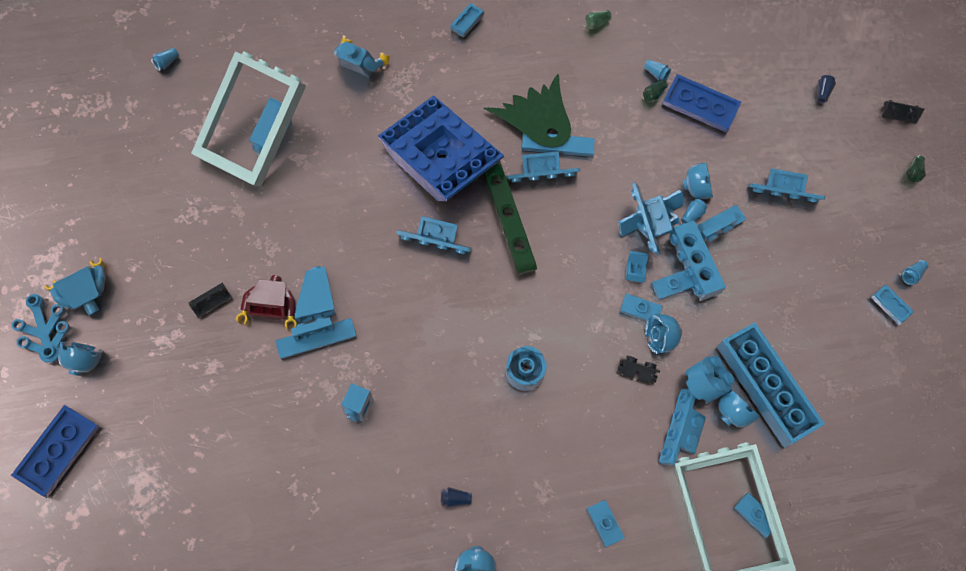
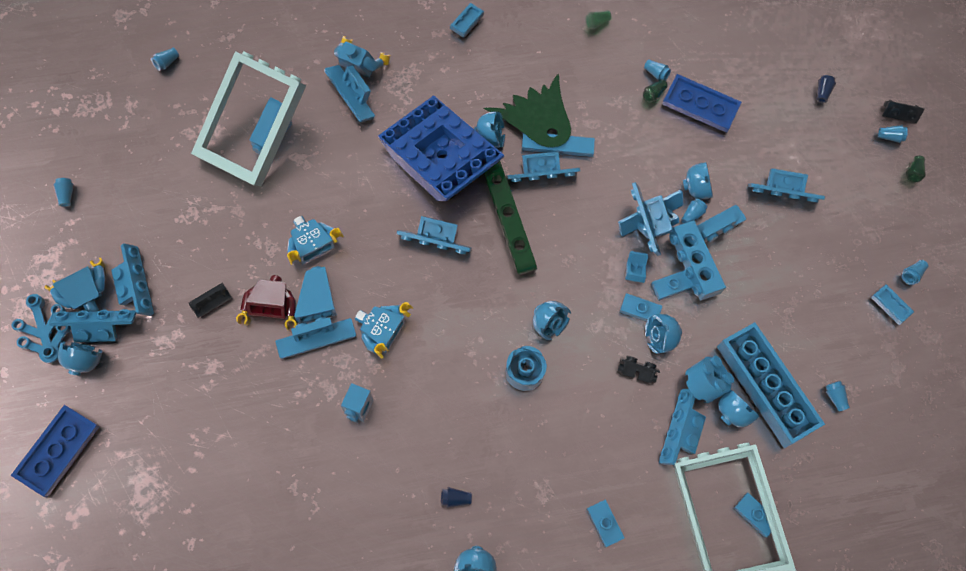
(63, 189): none -> dark azure cone
(93, 325): none -> dark azure bracket
(131, 281): none -> dark azure bracket
(310, 240): none -> dark azure torso
(352, 90): none -> dark azure bracket
(382, 326): none -> dark azure torso
(490, 127): none -> dark azure cylinder
(550, 319): none -> dark azure cylinder
(838, 395): none -> dark azure cone
(893, 133): none -> dark azure cone

